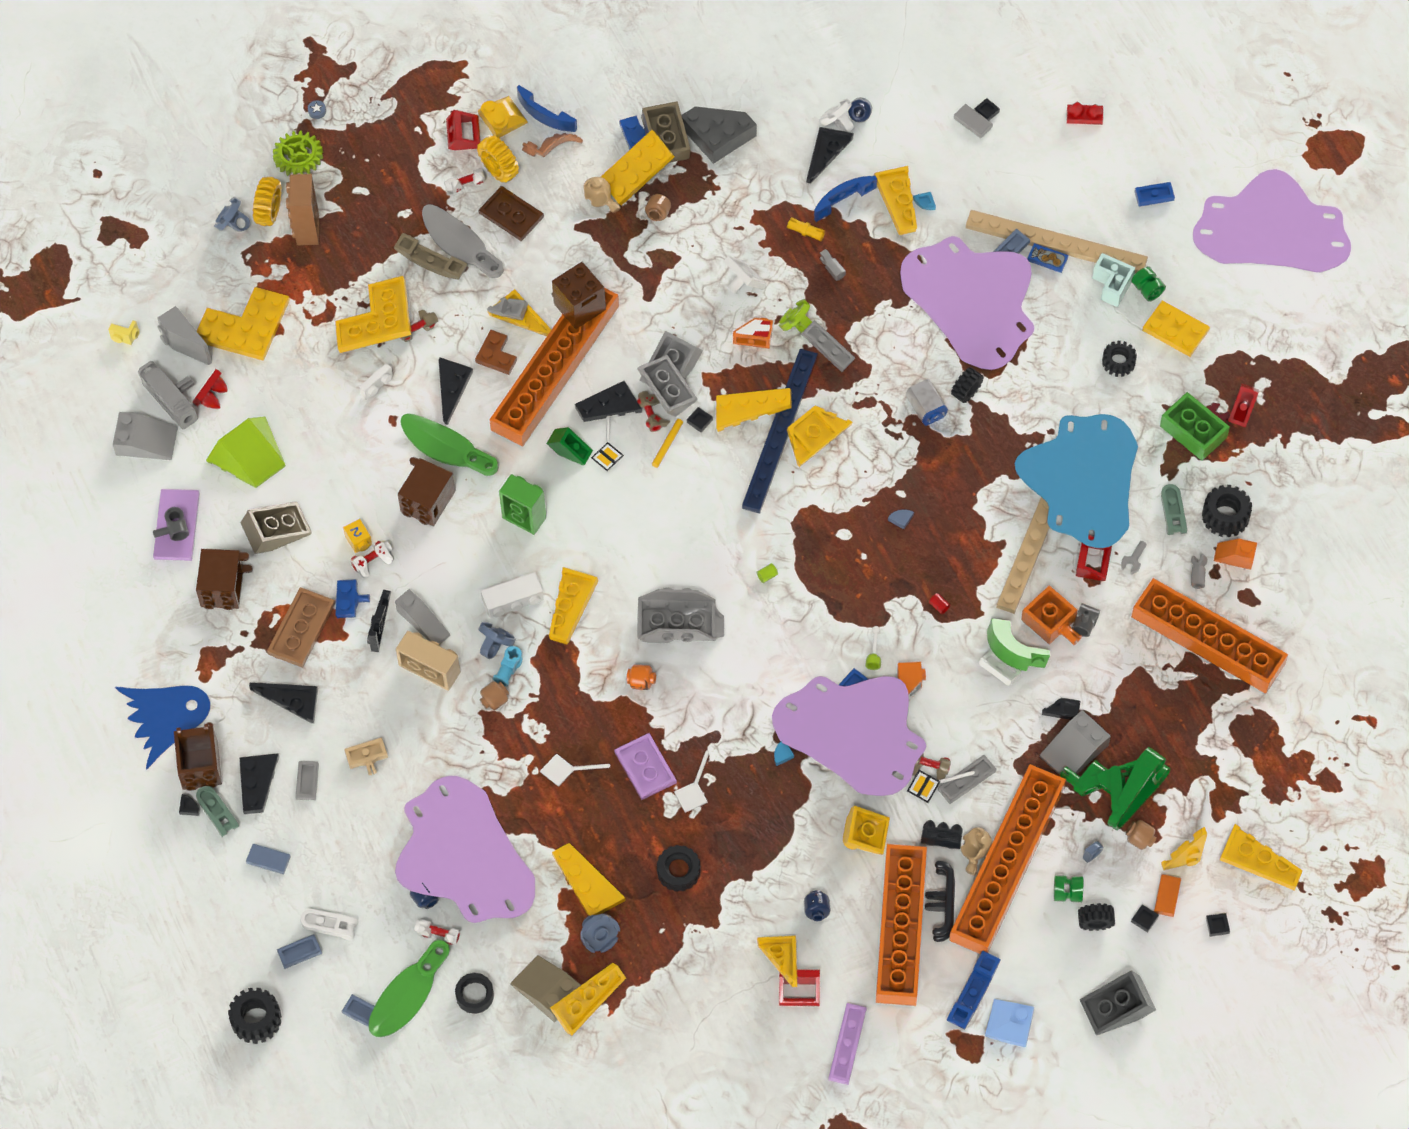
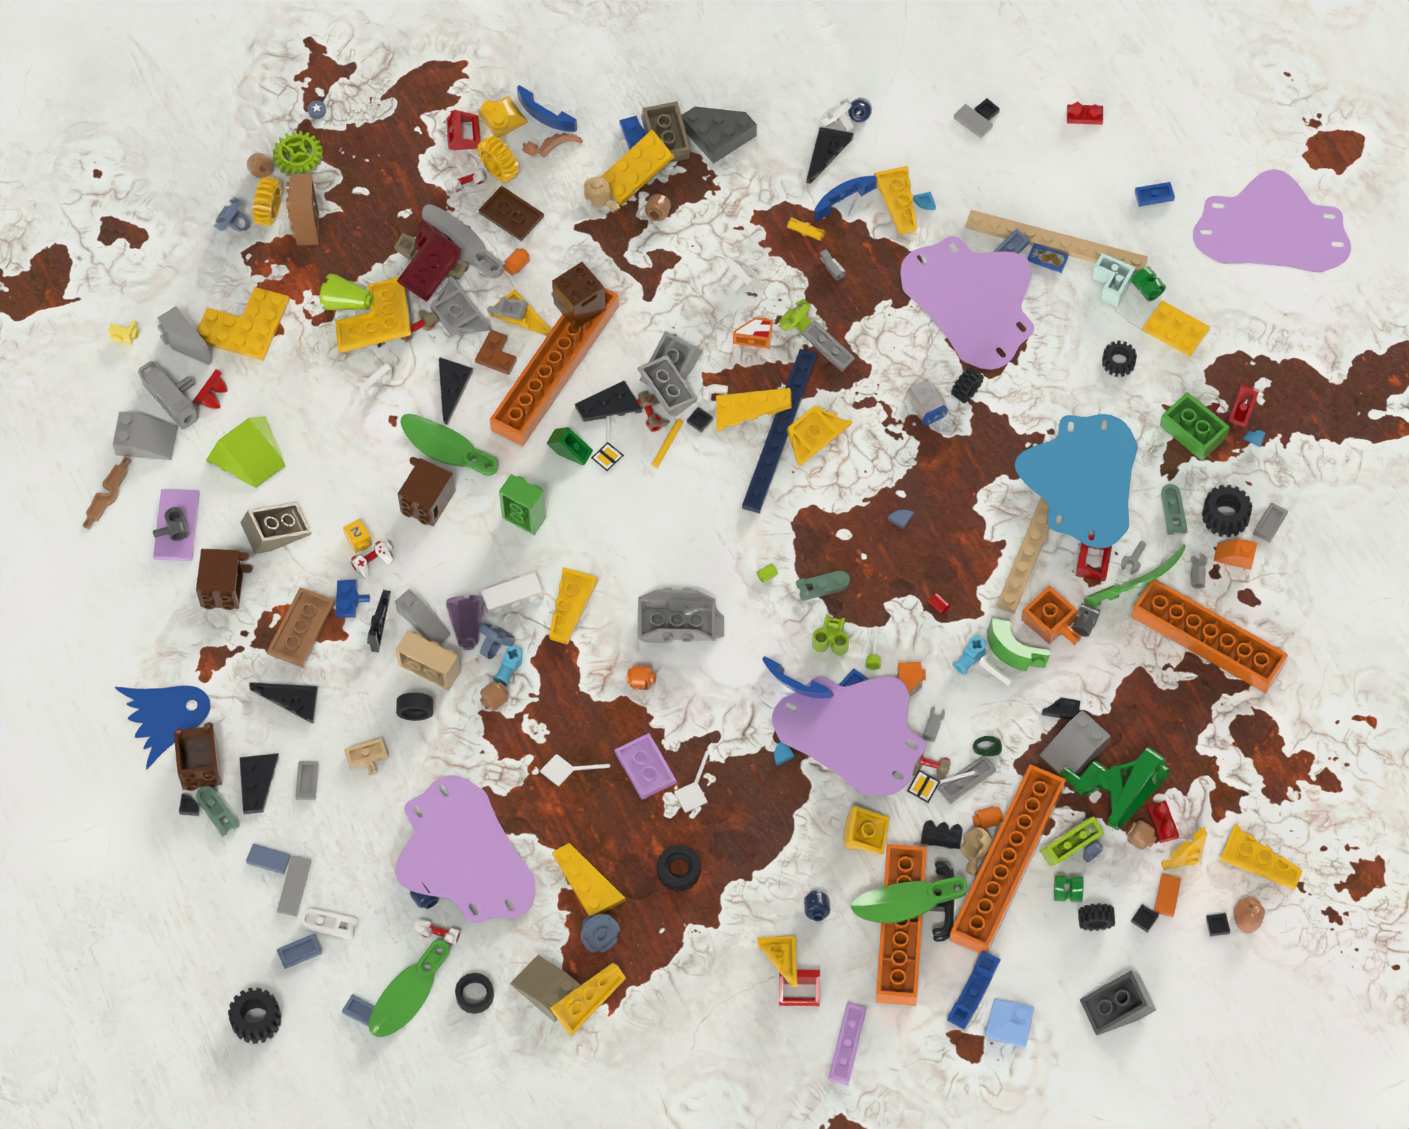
(102, 501): none -> medium nougat piece
(259, 165): none -> medium nougat head
(294, 886): none -> light grey tile
(344, 295): none -> lime cone
(414, 706): none -> black tyre
(432, 263): none -> dark red bracket
(457, 311): none -> light grey wing
(466, 619): none -> clear purple cone
(516, 261): none -> orange brick
(714, 388): none -> white arm
(815, 689): none -> blue slope
(823, 585): none -> sand green plate
(832, 633): none -> lime piece
(905, 899): none -> bright green plant
(933, 725): none -> light grey bar
(970, 655): none -> medium azure connector
(987, 817): none -> orange brick
(992, 751): none -> dark green piece
(1071, 841): none -> lime brick
(1113, 591): none -> bright green plant
(1162, 822): none -> red tile
(1248, 914): none -> nougat piece
(1255, 437): none -> dark azure tile
(1270, 522): none -> light grey tile

